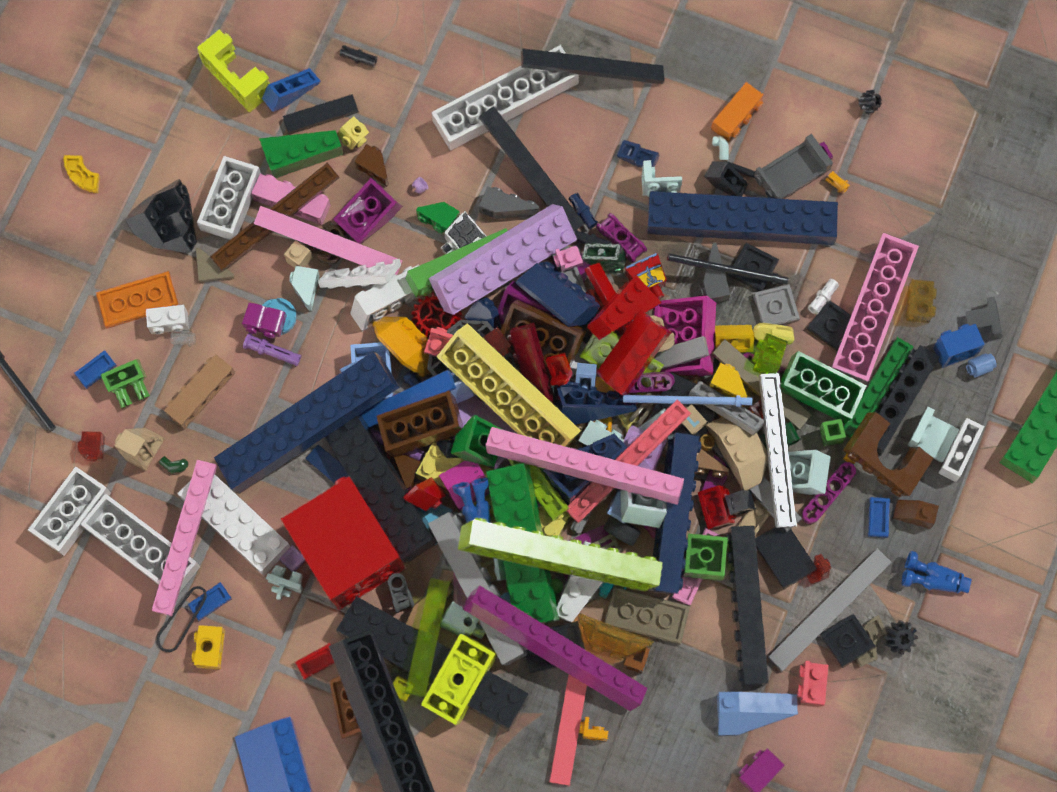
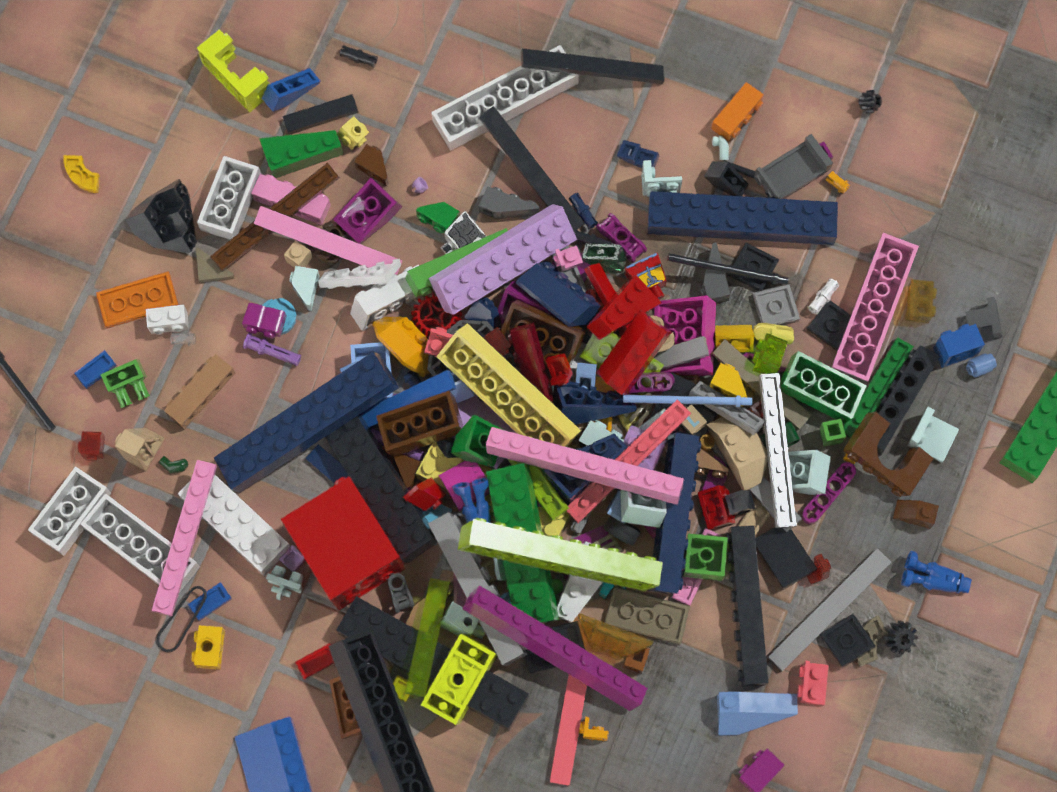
(878, 517): blue tile -> none
(961, 450): white brick -> none

